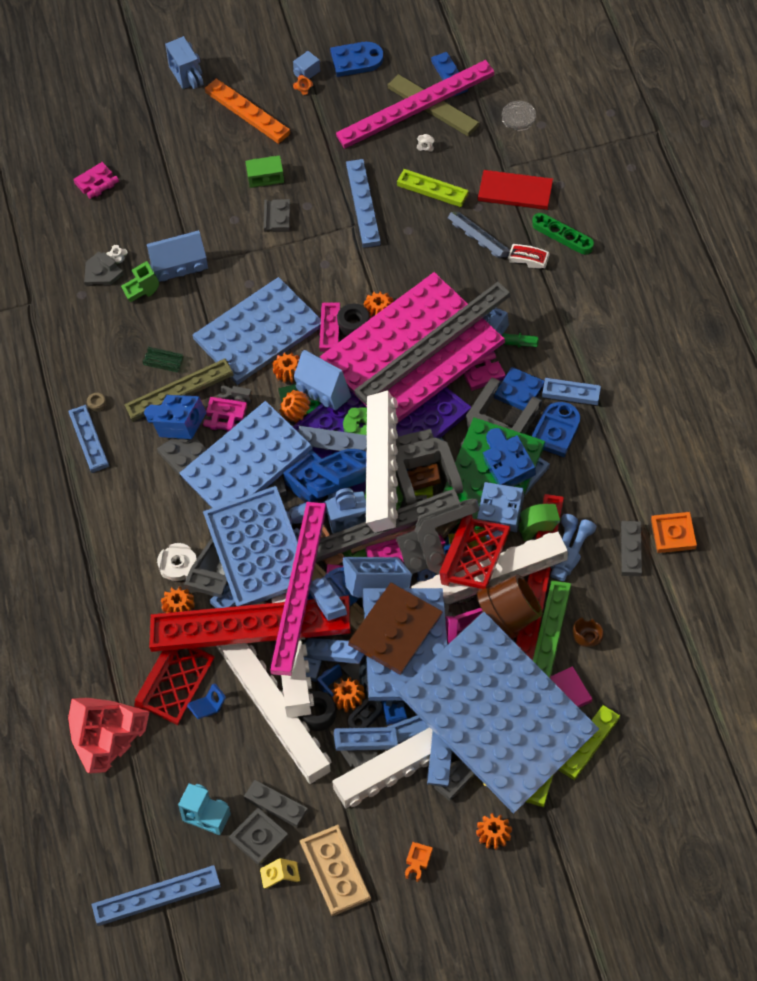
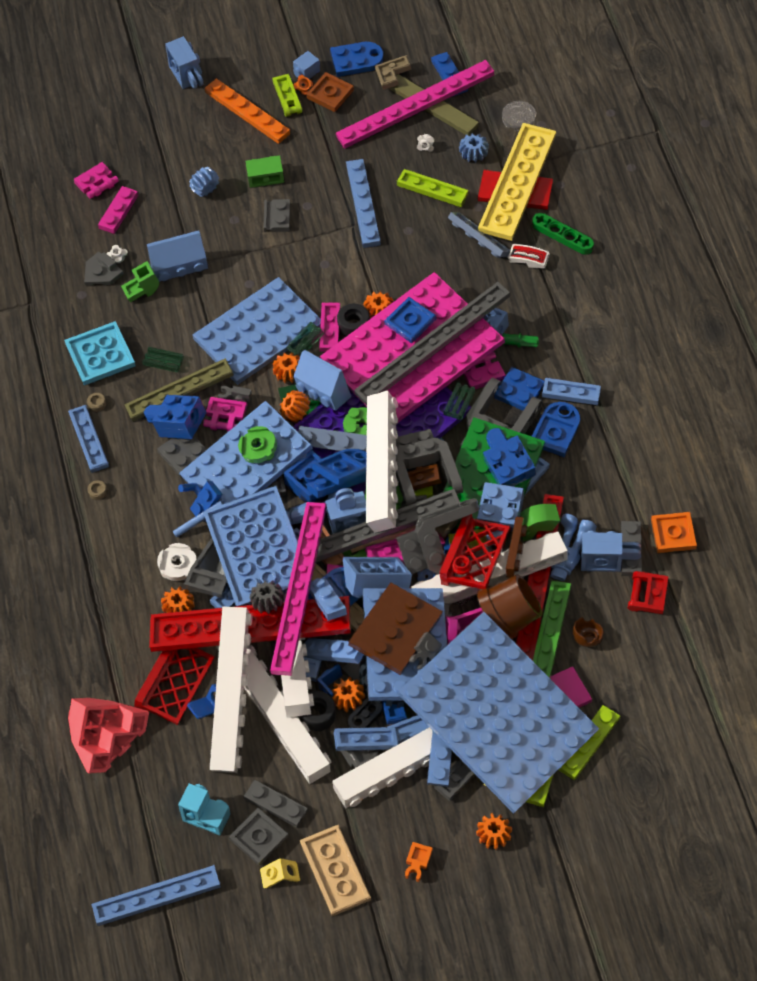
(97, 490): none -> dark tan tile
(99, 353): none -> medium azure plate
(118, 210): none -> dark pink plate
(193, 522): none -> medium blue bar
(204, 181): none -> medium blue gear
(206, 497): none -> blue plate
(230, 689): none -> white brick
(259, 454): none -> bright green plate
(266, 596): none -> dark grey gear
(287, 95): none -> lime plate
(313, 335): none -> clear green tile
(330, 92): none -> dark orange plate
(388, 71): none -> dark tan tile
(410, 320): none -> blue plate
(427, 649): none -> dark grey plate
(463, 389): none -> tile
(464, 562): none -> red plate
(473, 147): none -> medium blue gear
(516, 547): none -> reddish brown plate
(517, 181): none -> light yellow plate
(606, 551): none -> medium blue brick
(655, 592): none -> red plate

